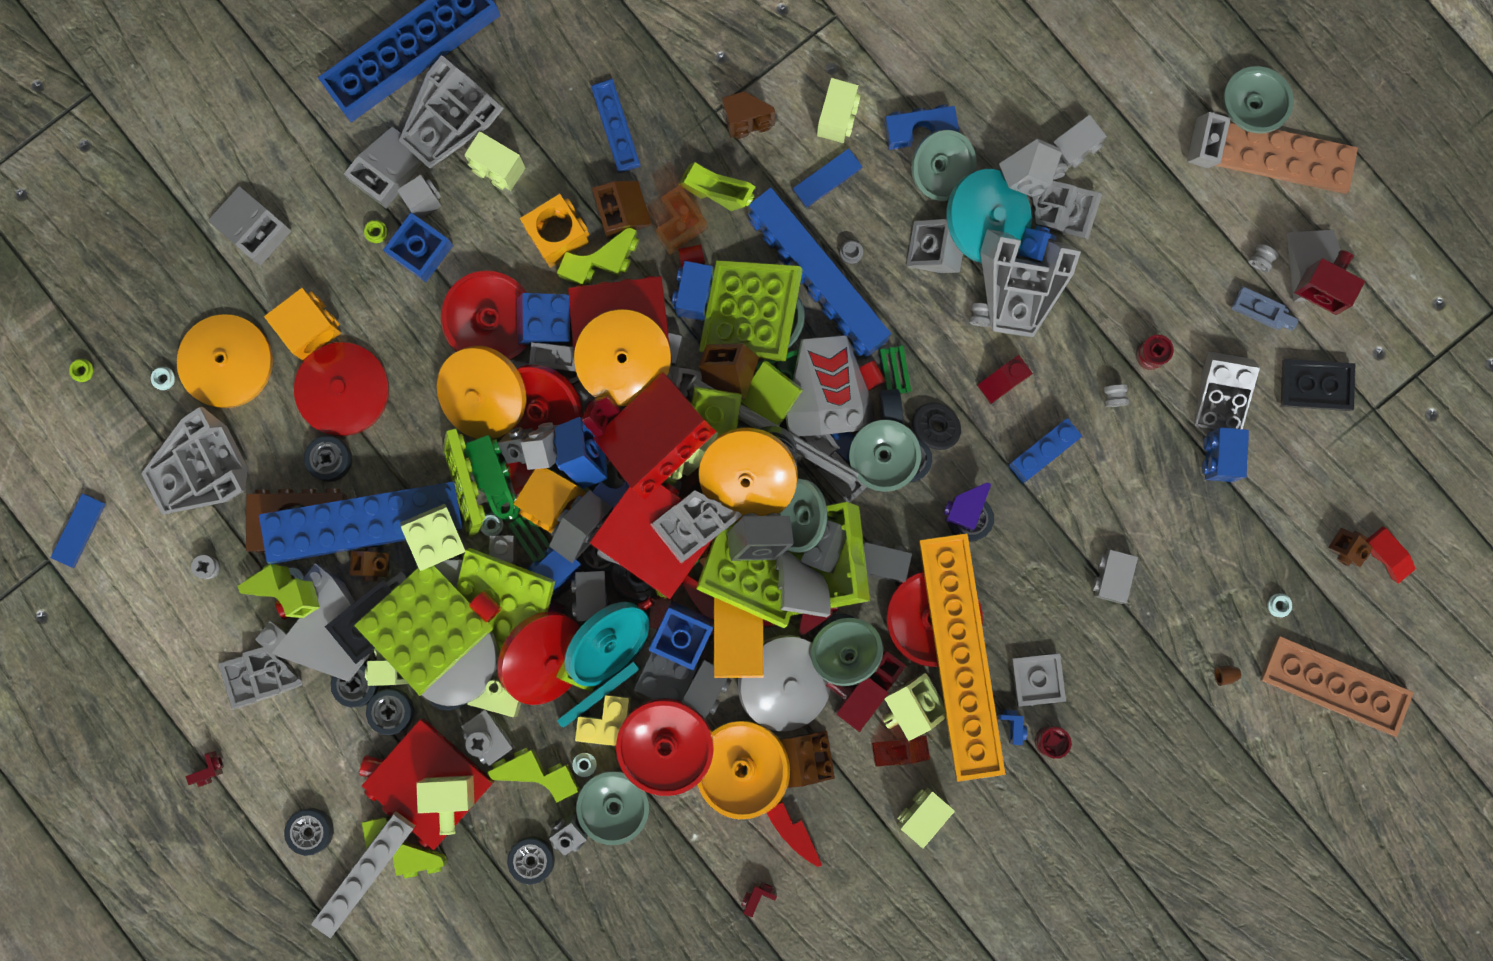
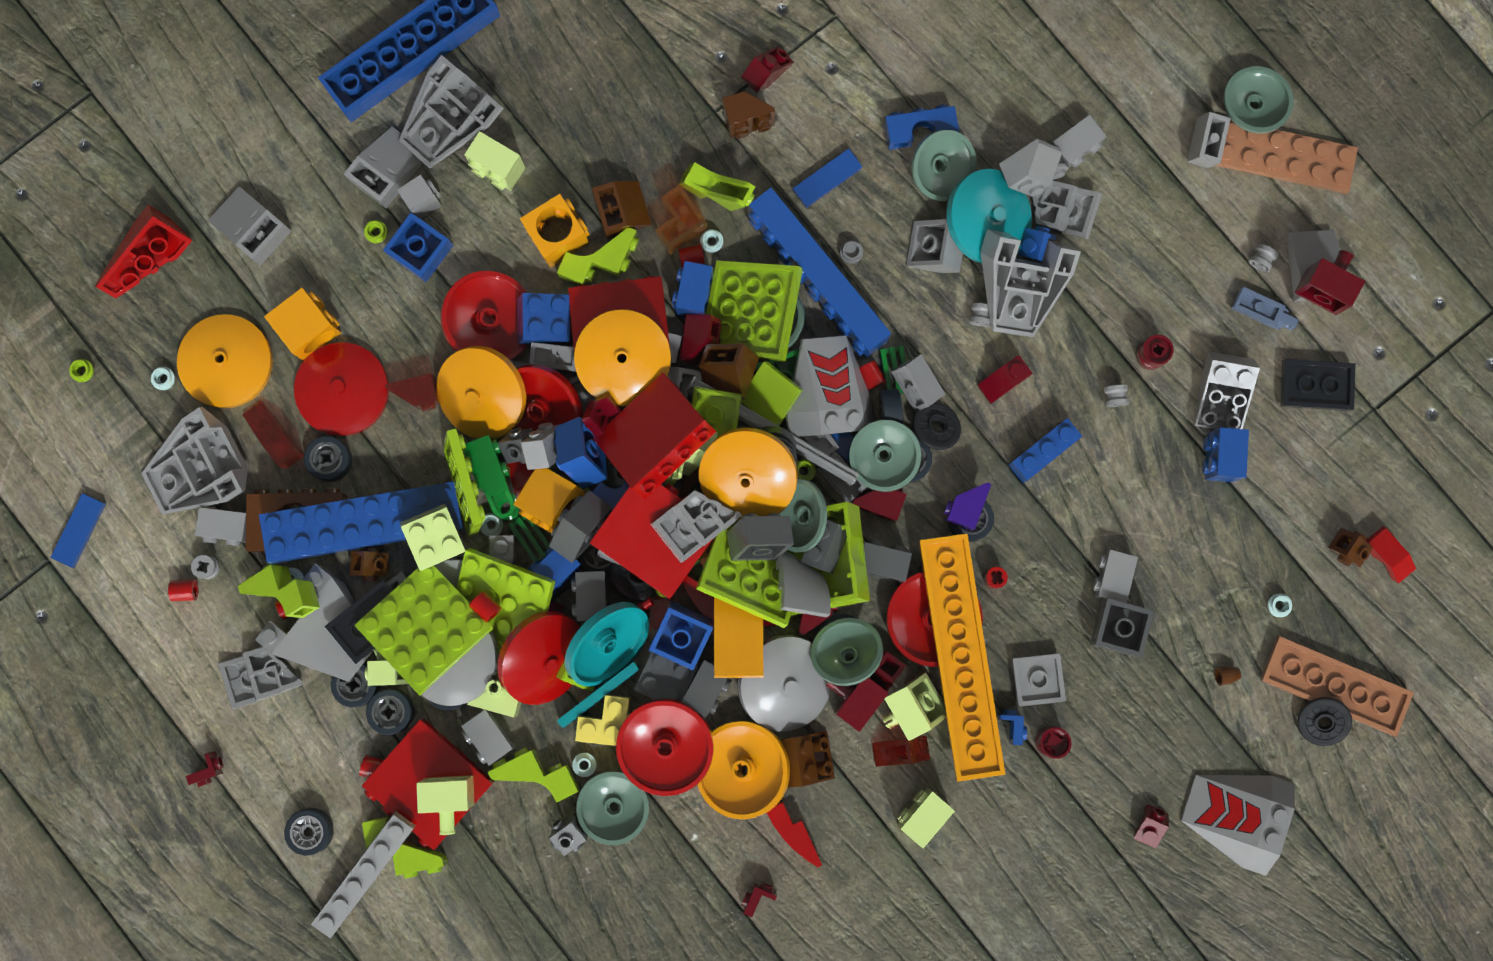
(145, 248): none -> red wedge
(183, 590): none -> red piece
(222, 525): none -> light grey brick
(272, 436): none -> clear red slope
(417, 391): none -> clear red slope
(482, 740): light grey wheel -> none
(518, 860): wheel -> none
(615, 125): blue tile -> none
(698, 332): none -> dark red slope
(711, 233): none -> light aqua plate
(766, 68): none -> dark red slope
(809, 465): none -> lime plate
(839, 105): yellowish green brick -> none
(882, 504): none -> dark red slope
(918, 383): none -> light grey hinge
(995, 577): none -> red piece
(1122, 627): none -> dark grey brick
(1152, 826): none -> bracket
(1242, 816): none -> light grey wedge
(1324, 707): none -> black wheel

